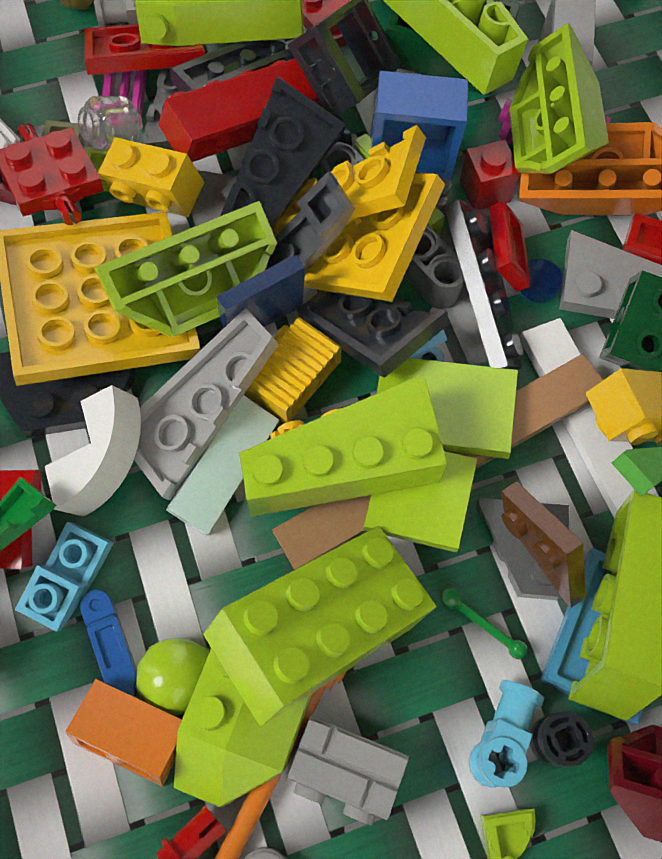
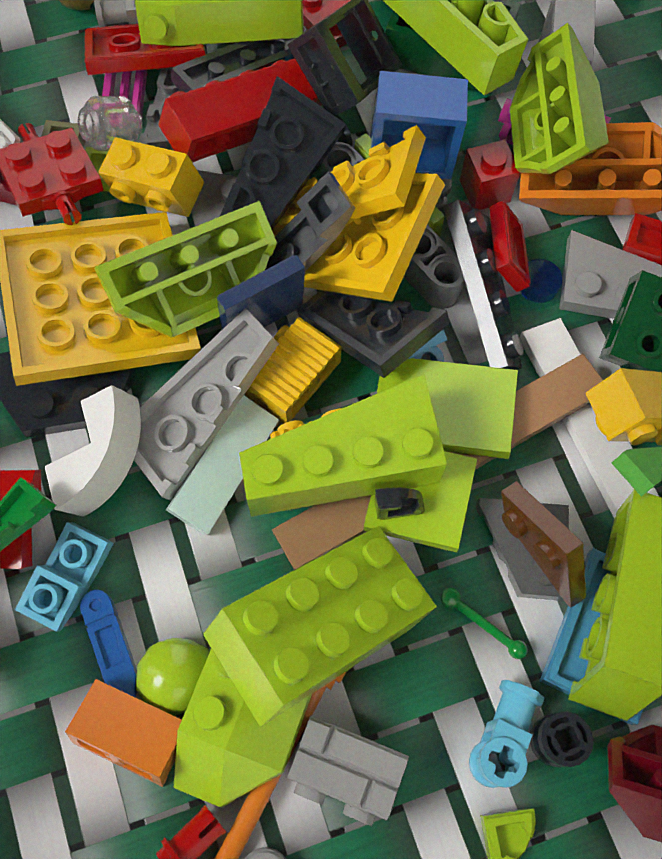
(398, 502): none -> black tile

